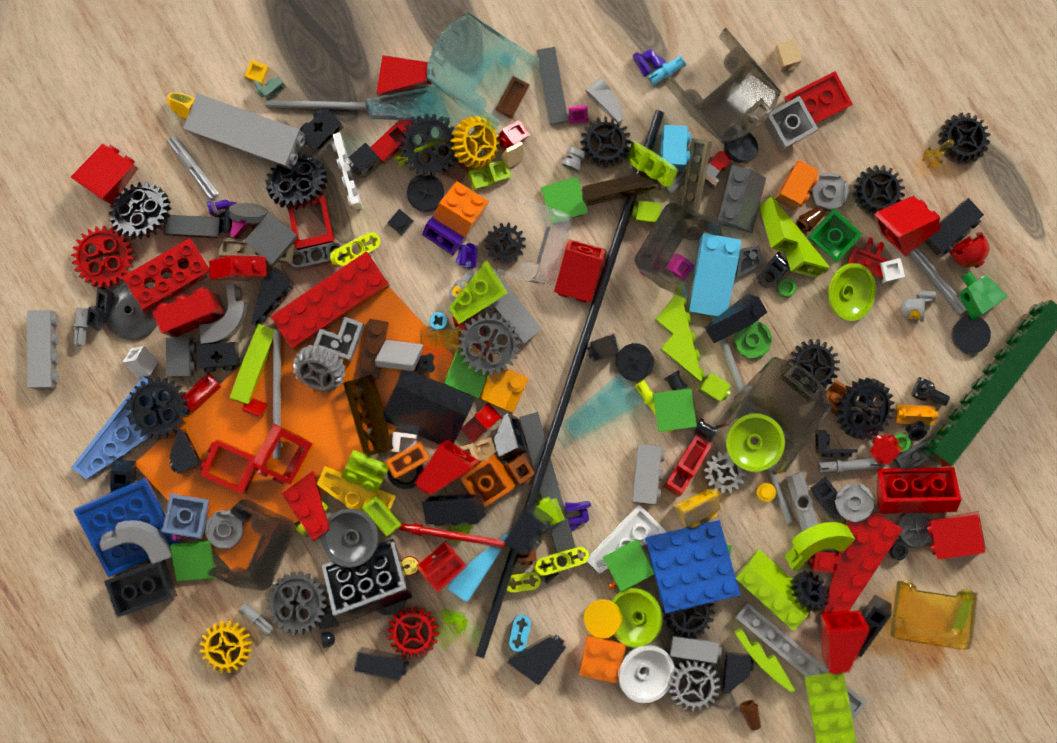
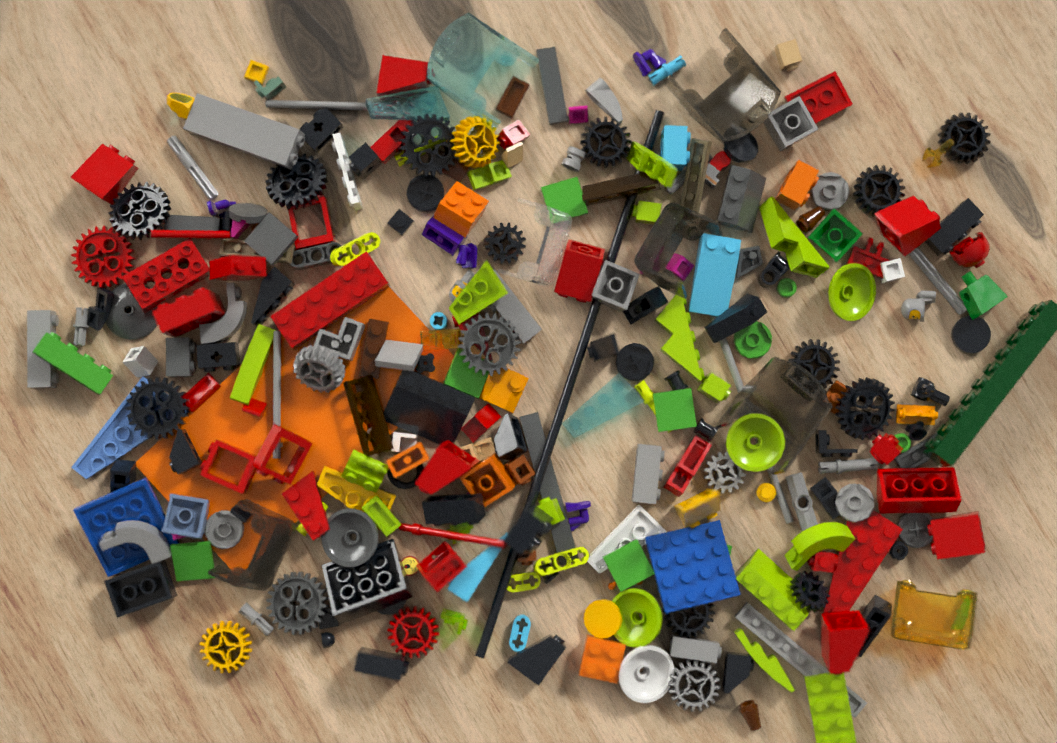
(72, 363): none -> bright green brick
(189, 234): none -> red bar
(615, 286): none -> light grey slope
(645, 305): none -> black slope

